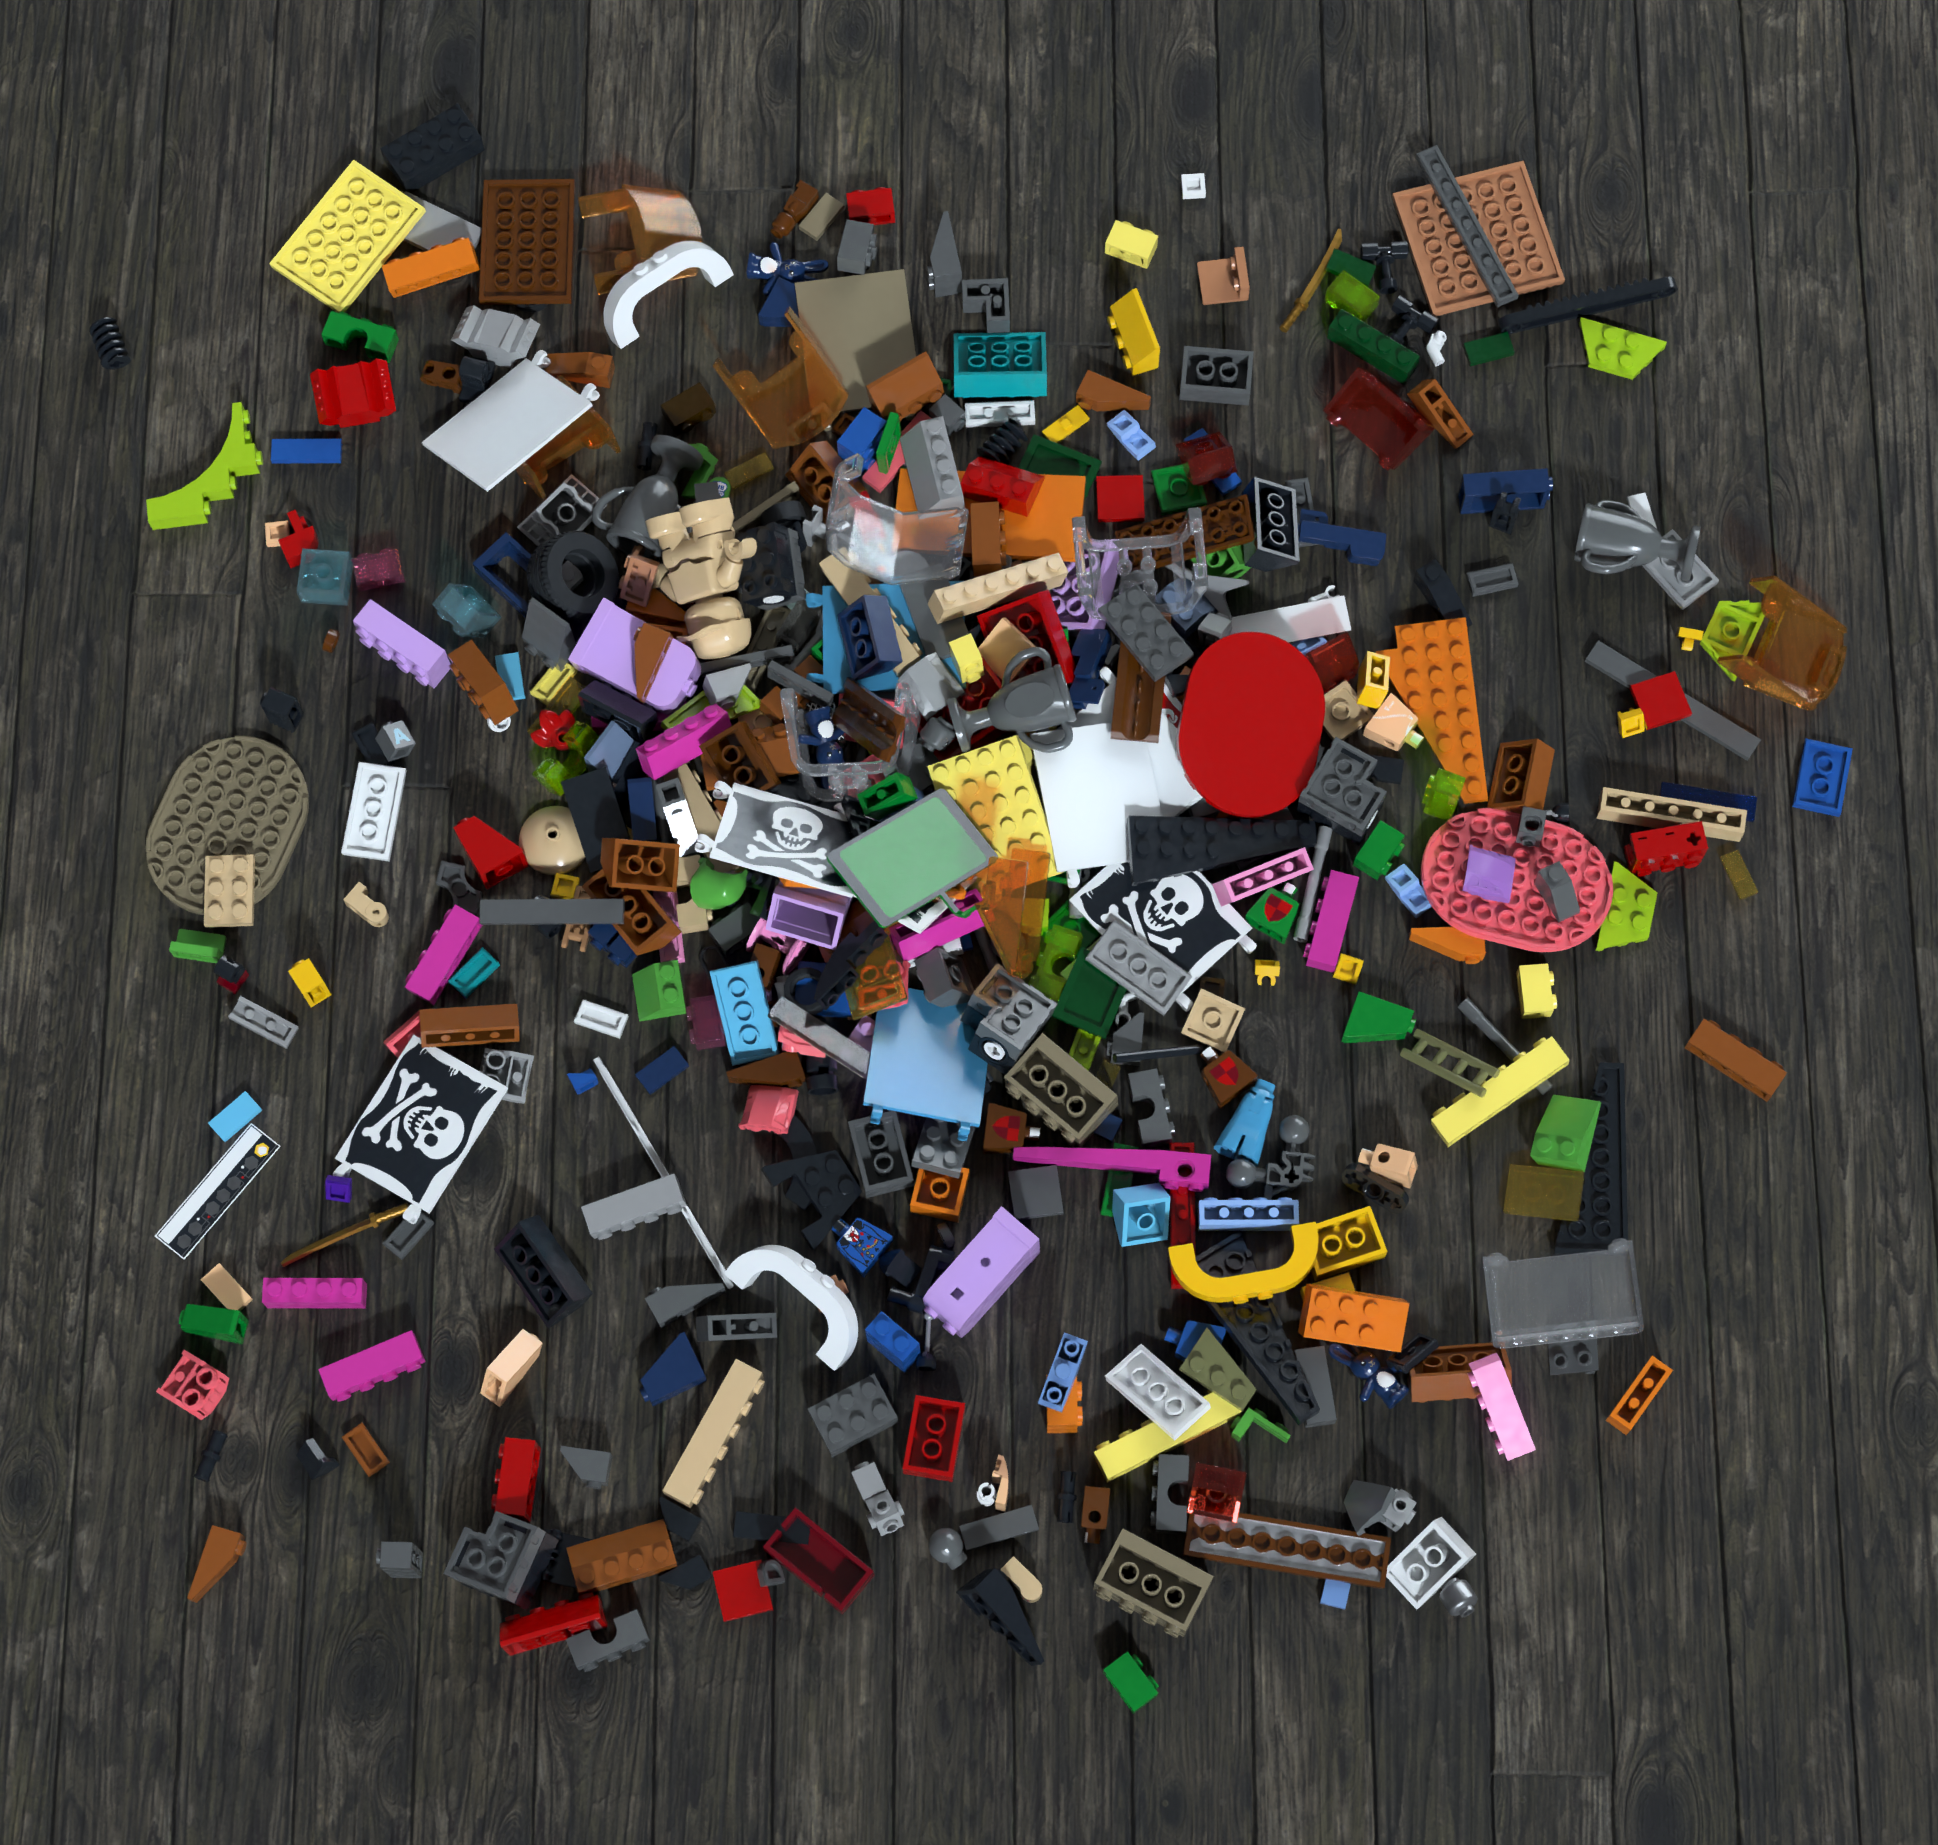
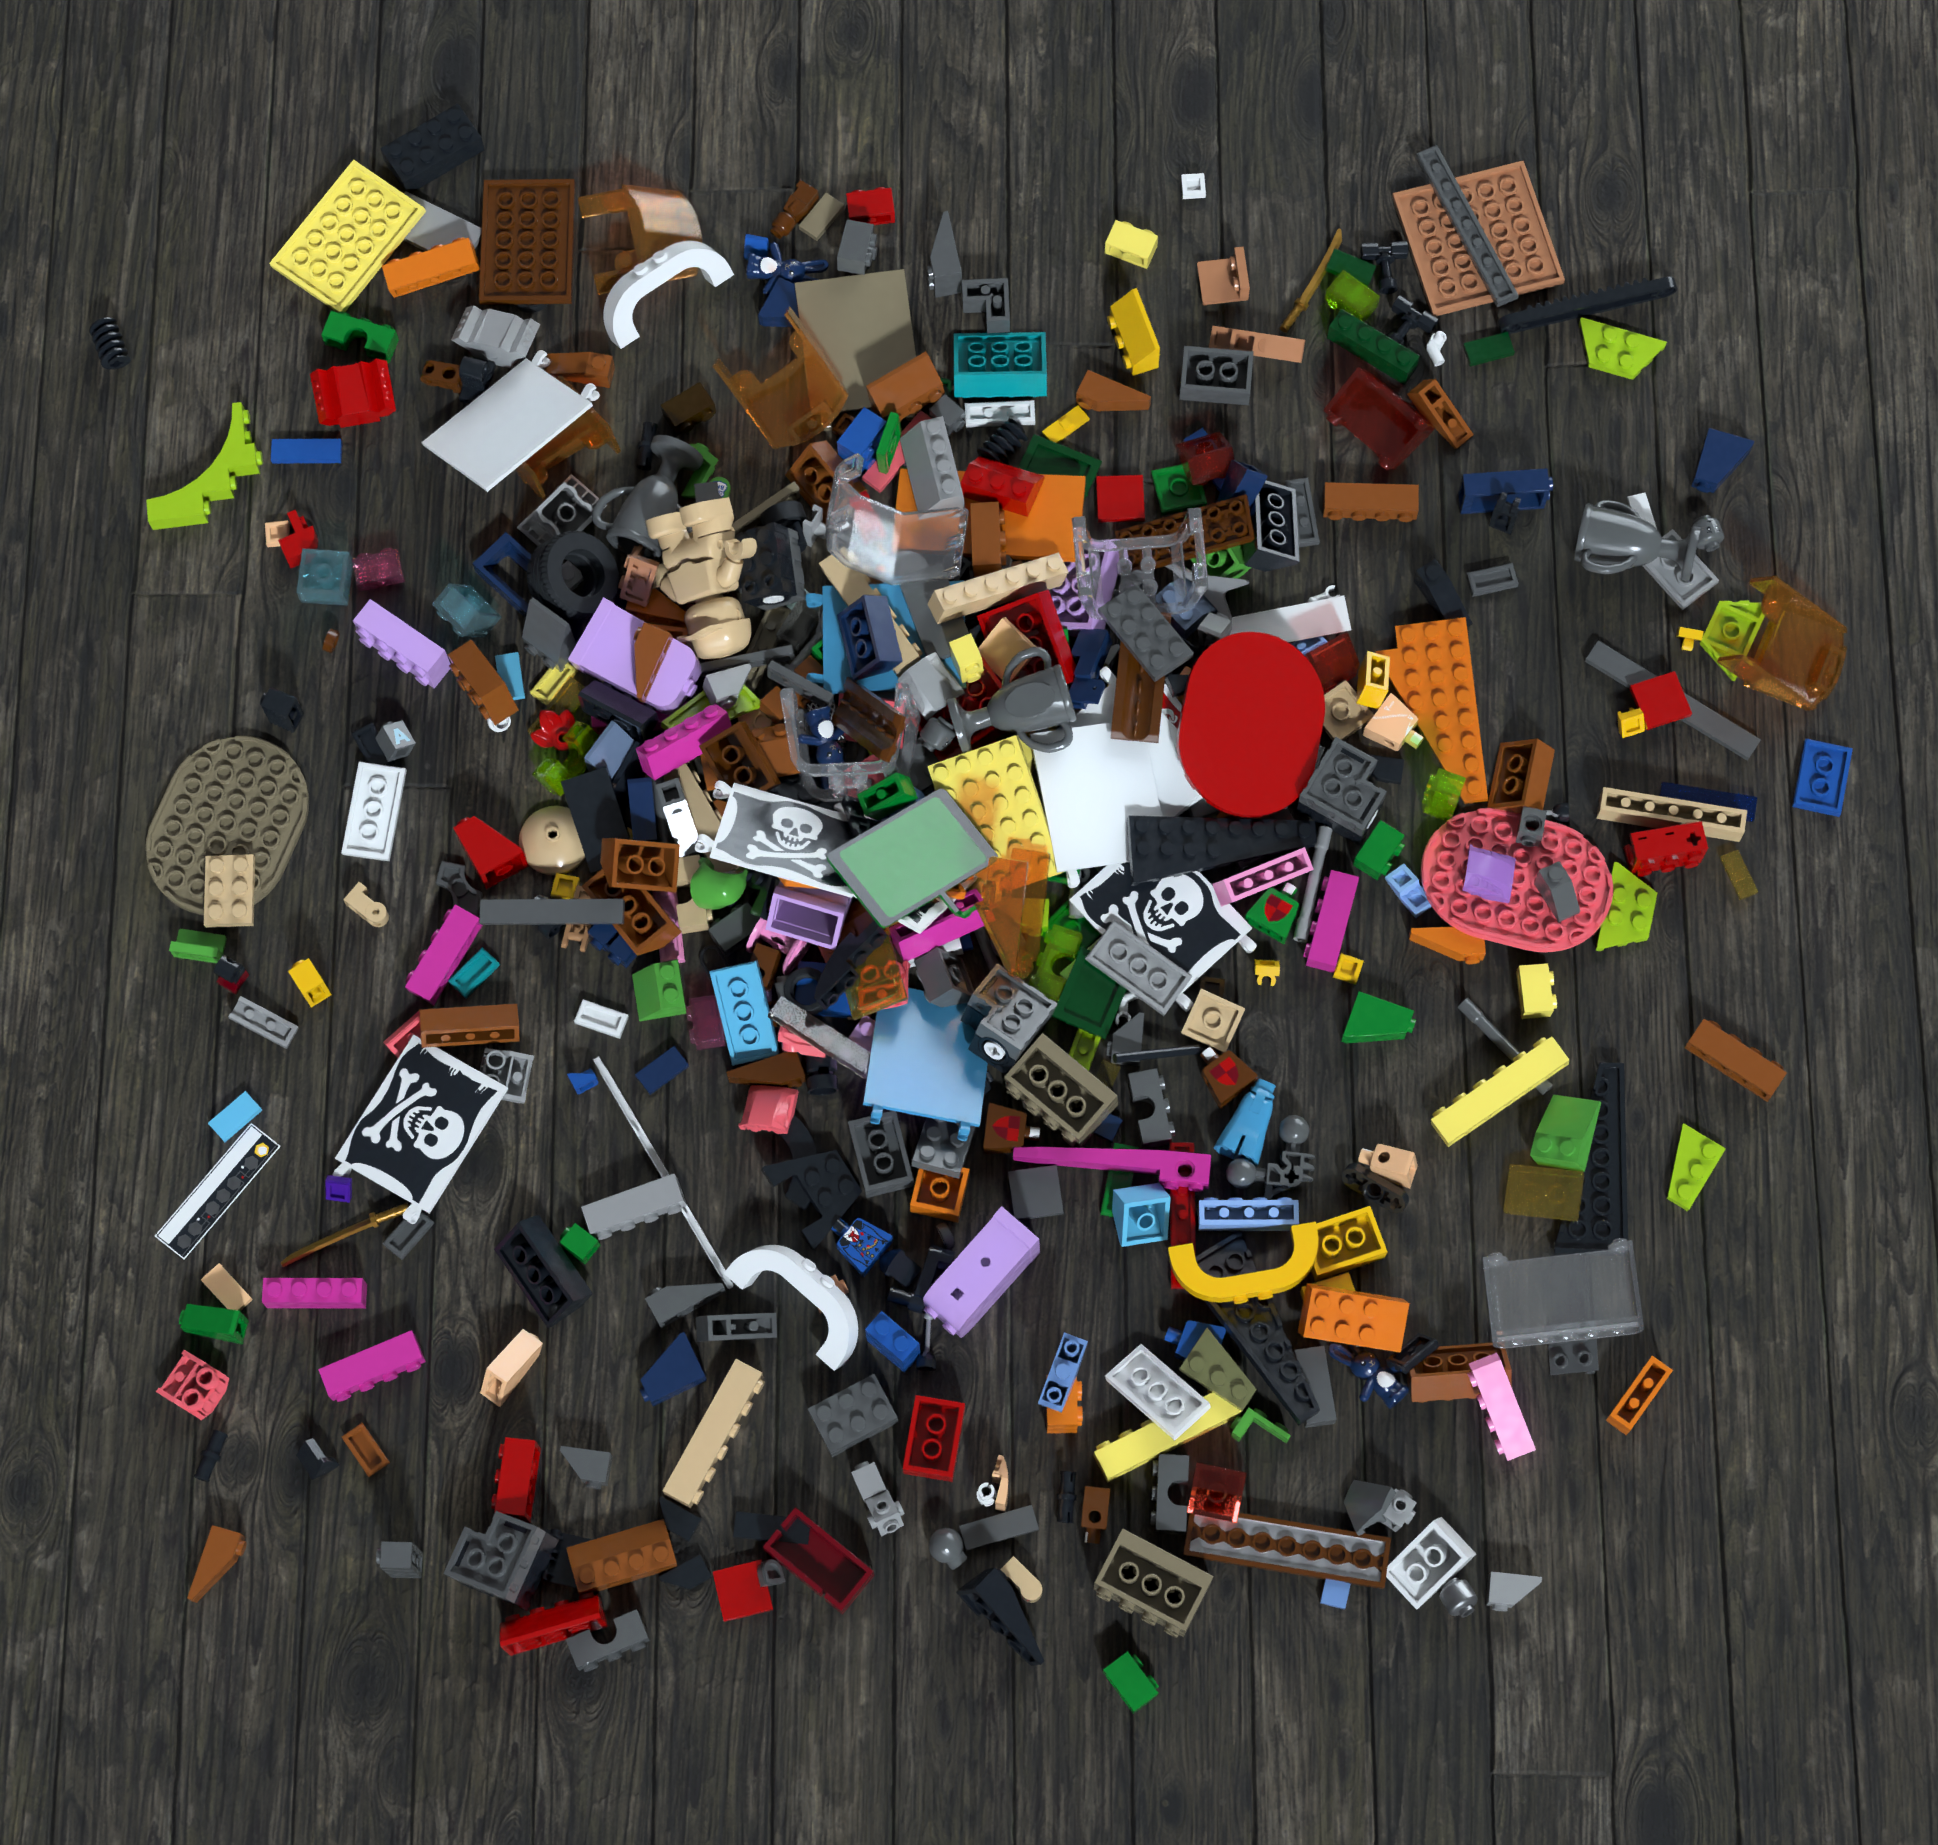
(579, 1243): none -> green brick
(748, 470): clear yellow piece -> none
(756, 245): none -> blue slope
(1130, 435): light blue slope -> none
(1242, 480): none -> dark blue slope
(1262, 344): none -> nougat slope
(1361, 545): dark blue piece -> none
(1370, 501): none -> dark orange brick
(1455, 1075): olive bar -> none
(1508, 1589): none -> light grey slope
(1692, 1166): none -> lime wing
(1710, 534): none -> dark grey head
(1719, 458): none -> dark blue slope

